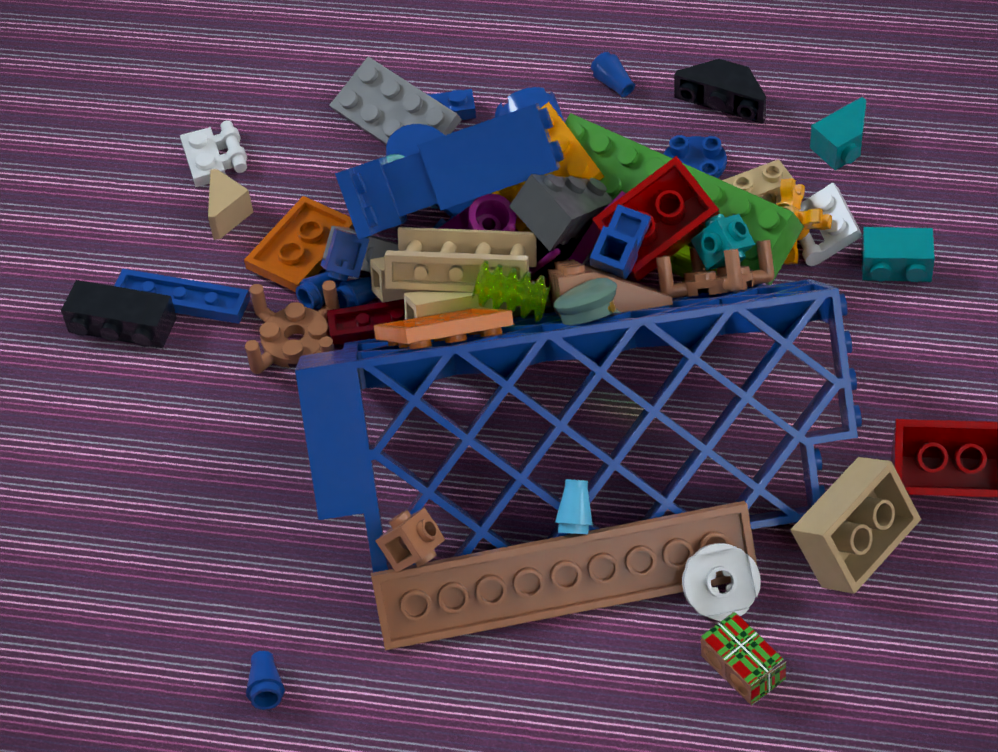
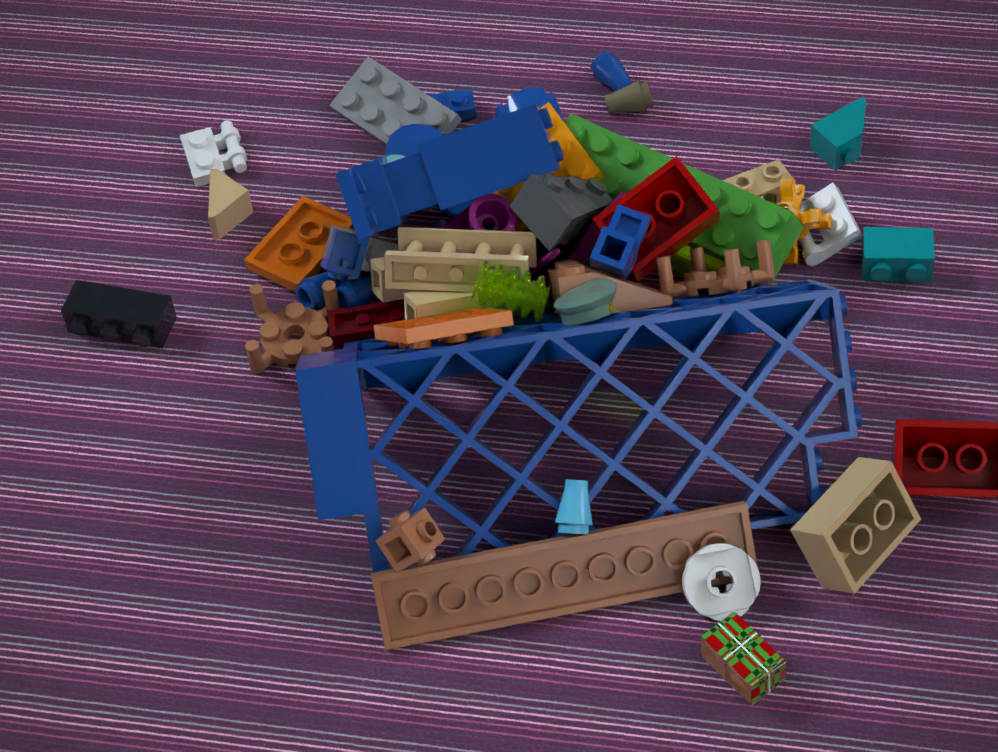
(191, 296): blue plate -> none
(264, 682): blue cone -> none
(631, 98): none -> dark tan cone
(699, 152): blue dish -> none
(720, 235): teal brick -> none
(722, 87): black slope -> none

